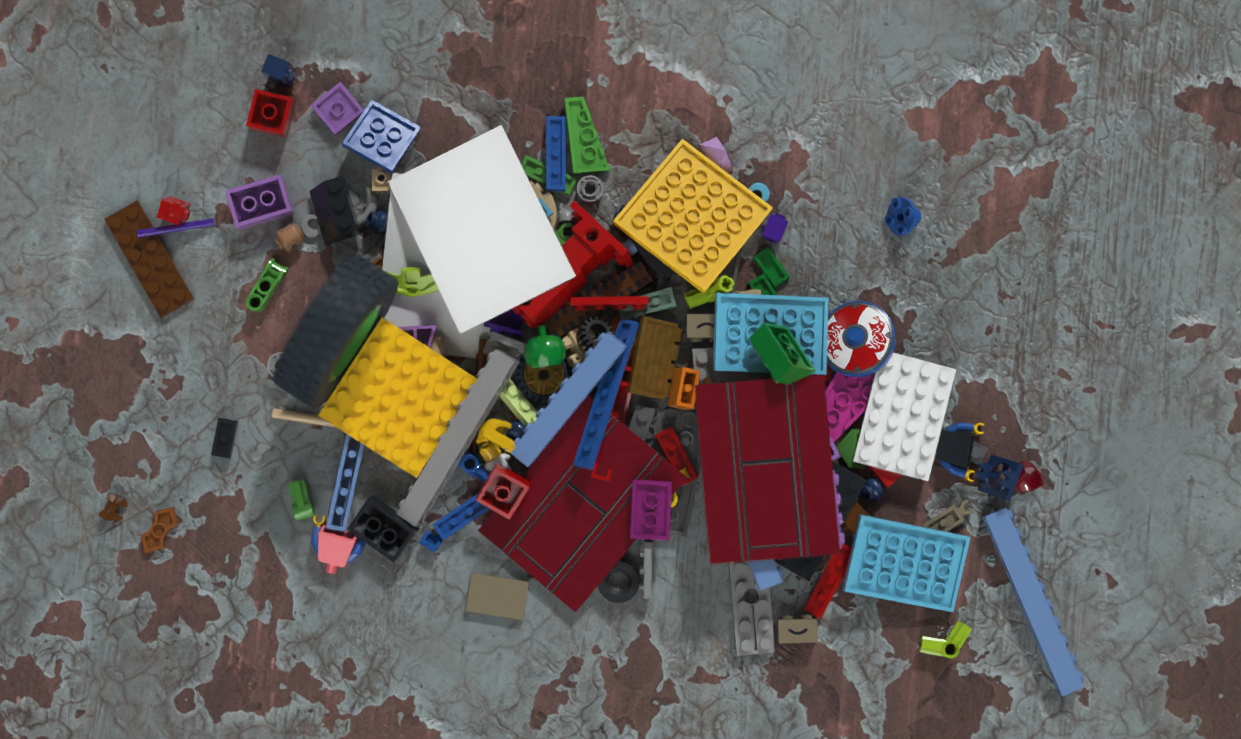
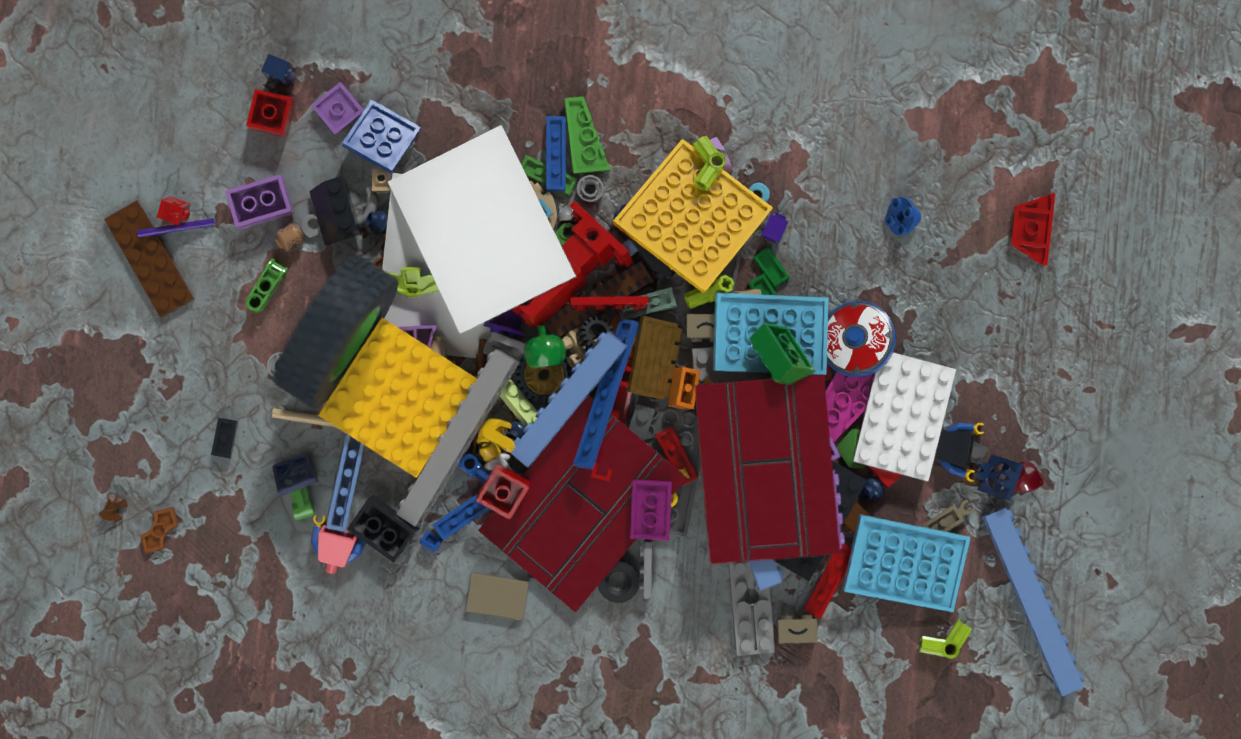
(290, 465): none -> dark blue piece
(708, 154): none -> lime piece
(1033, 228): none -> red wing

